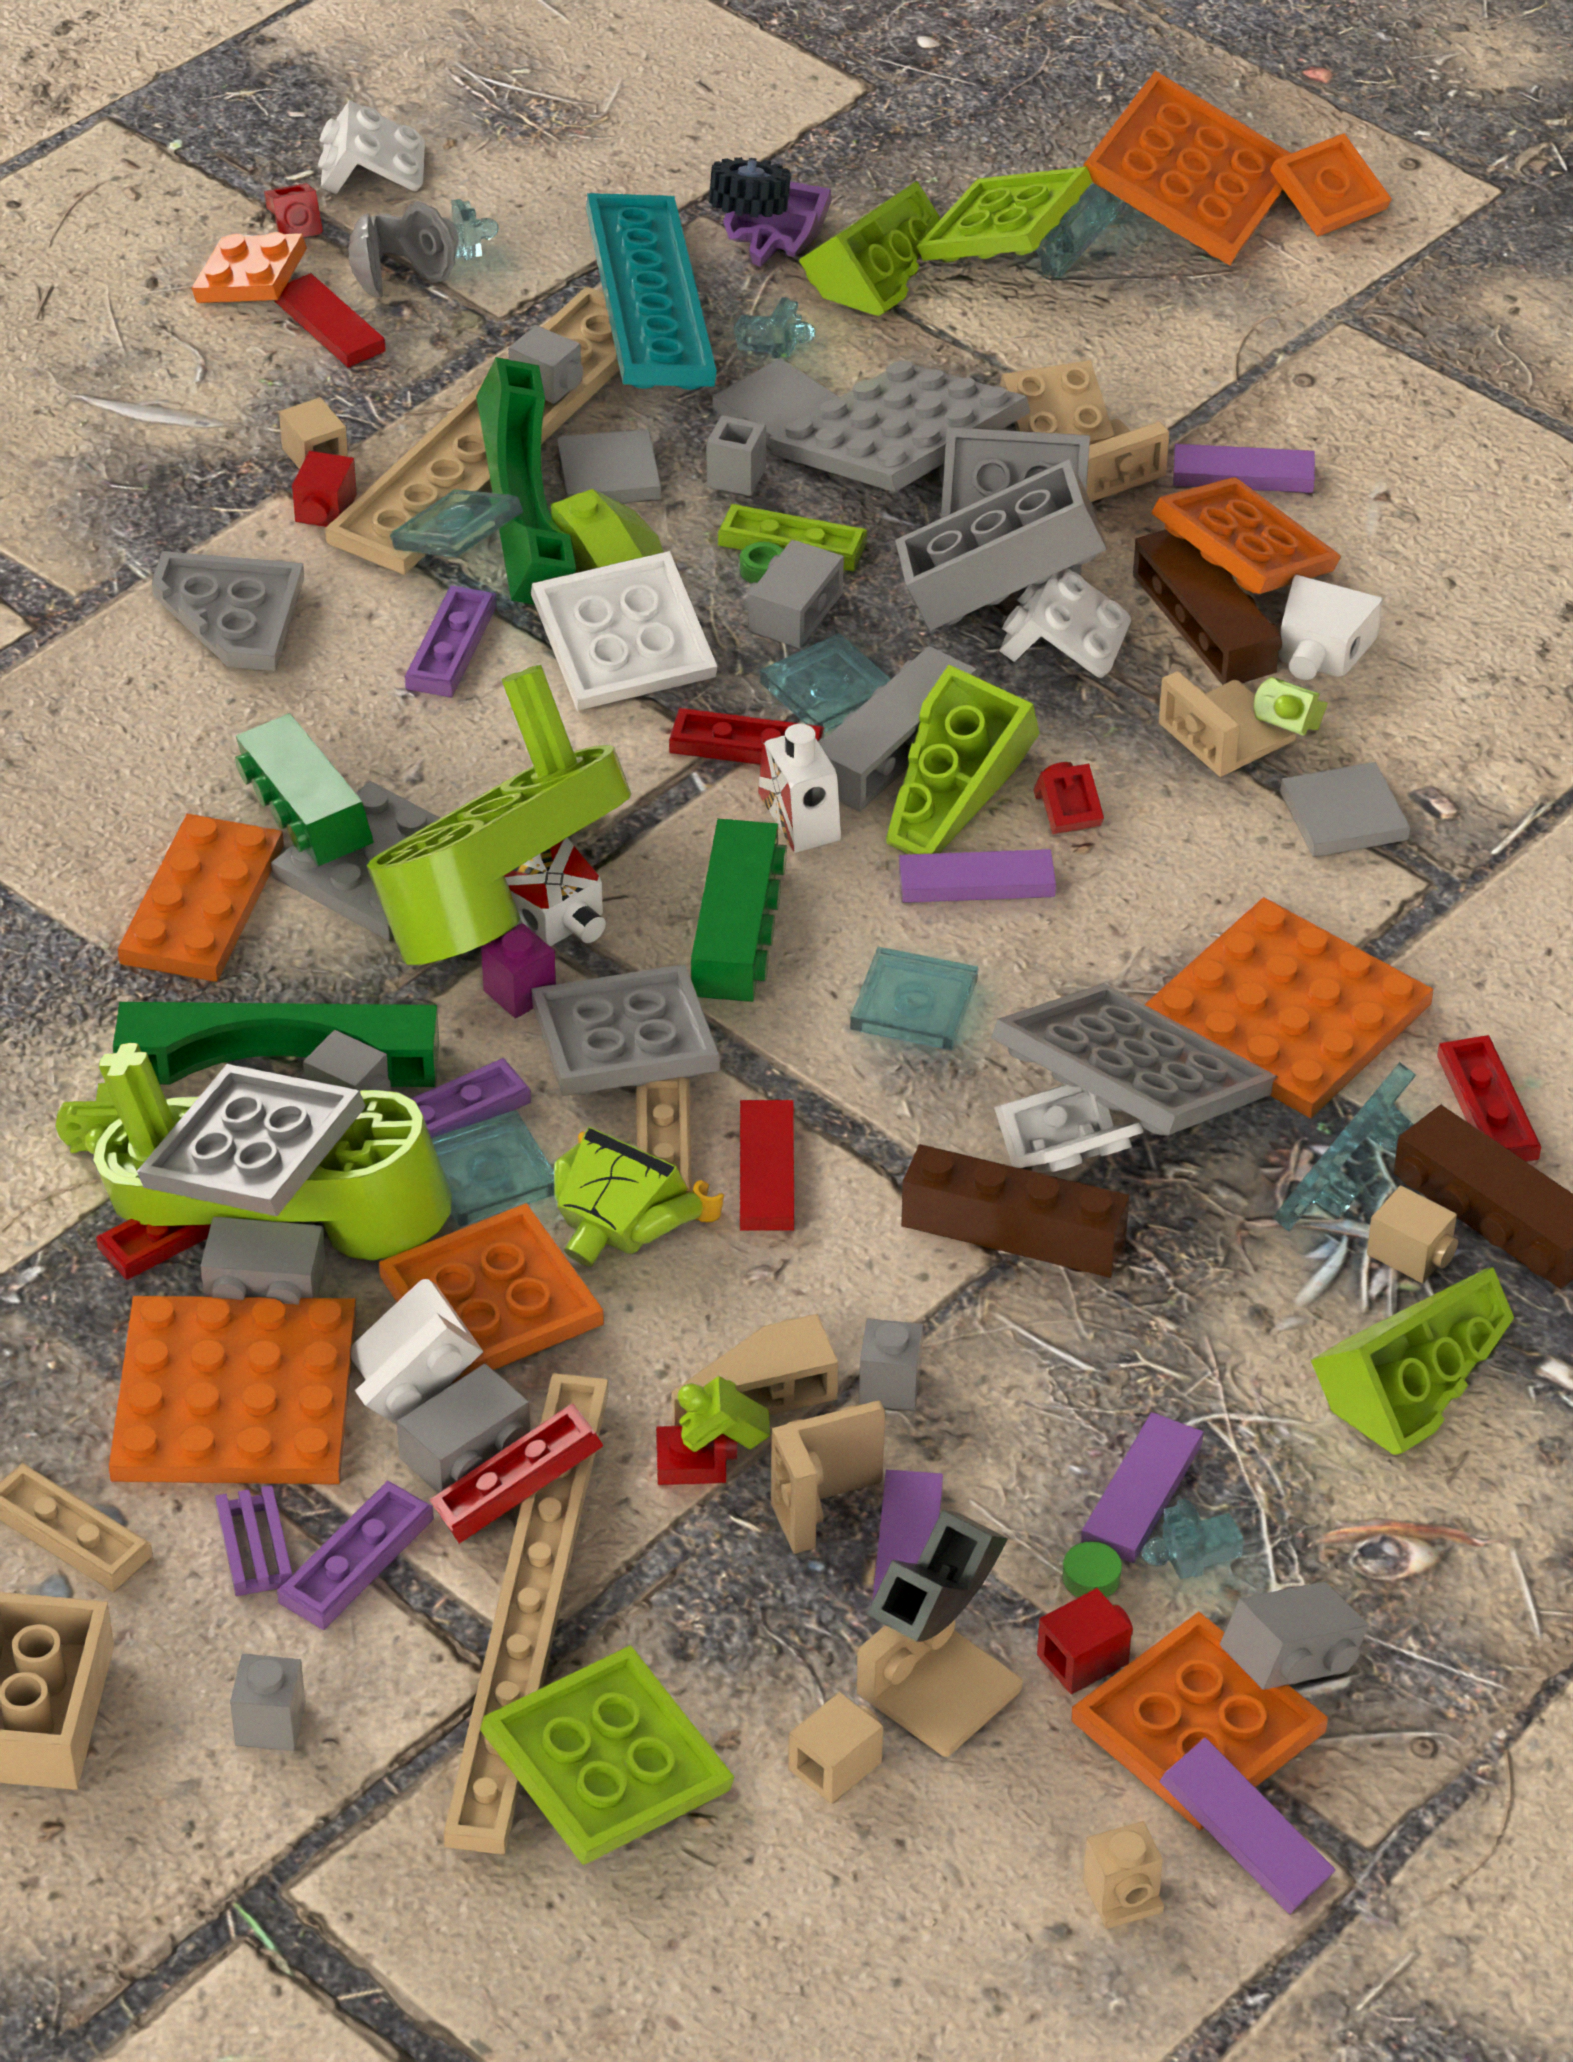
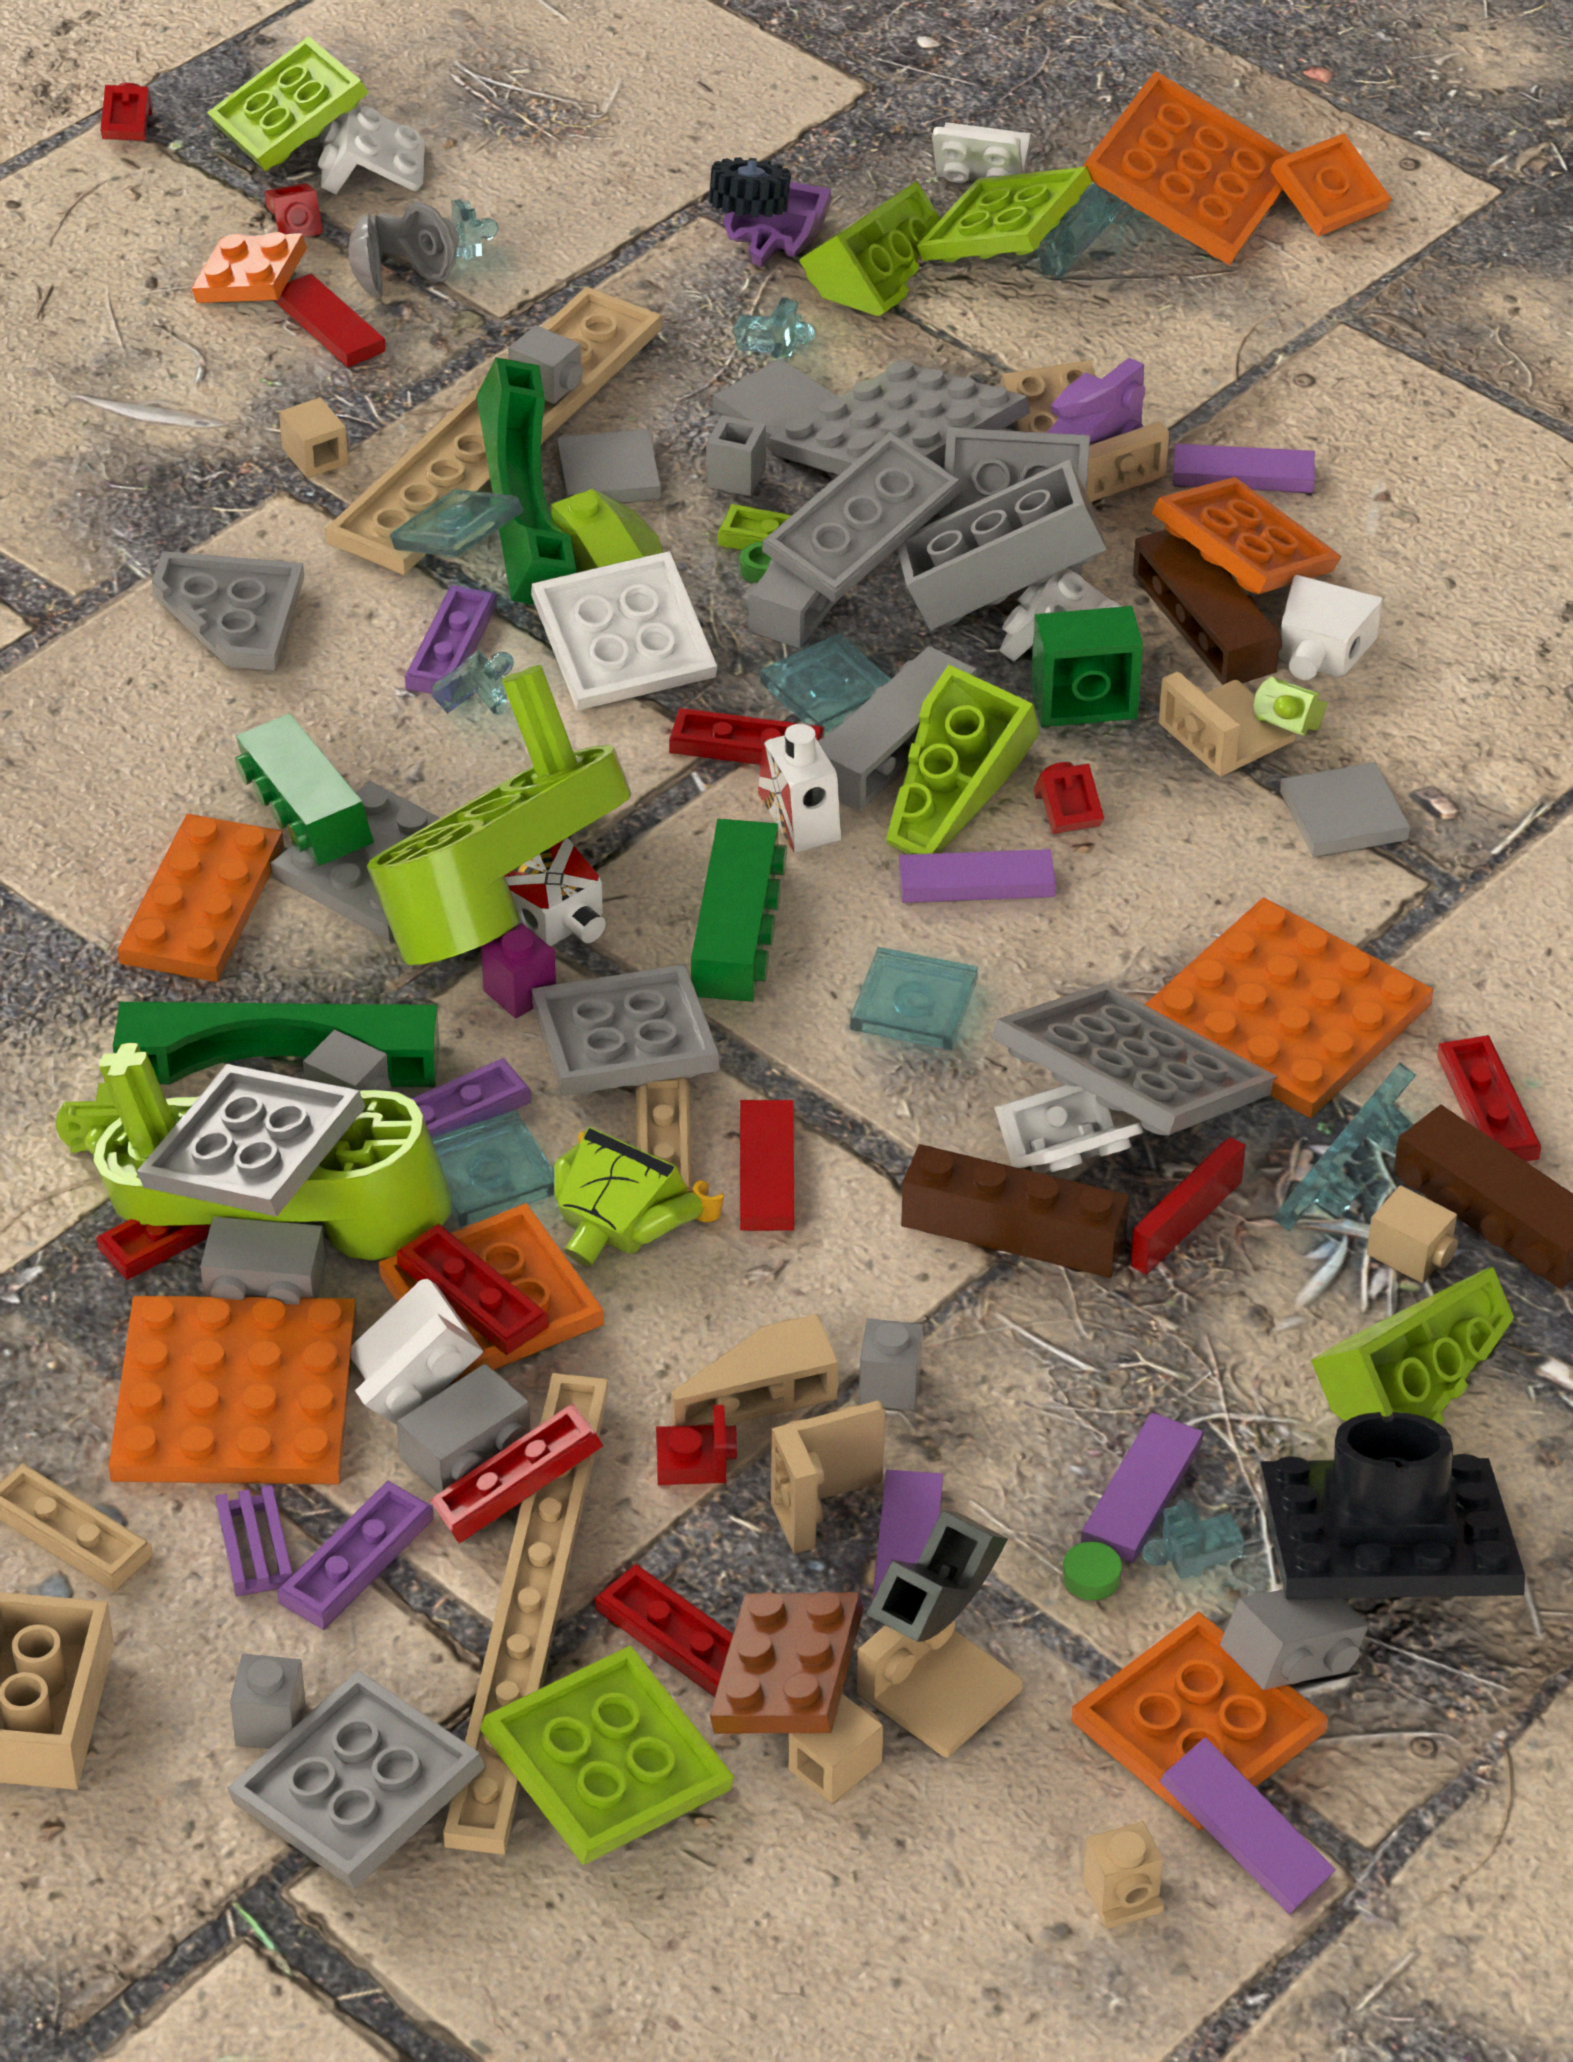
(125, 112): none -> red bracket
(288, 103): none -> lime plate
(323, 488): red brick -> none
(356, 1778): none -> light grey plate
(474, 1289): none -> red tile
(477, 677): none -> clear light blue piece
(650, 291): teal plate -> none
(667, 1626): none -> red tile
(718, 1411): lime piece -> none
(787, 1663): none -> dark orange plate
(861, 516): none -> light grey tile
(978, 152): none -> white bracket
(1084, 1640): red brick -> none
(1086, 666): none -> green brick
(1102, 405): none -> medium lavender plate
(1187, 1205): none -> red tile
(1390, 1517): none -> black piece

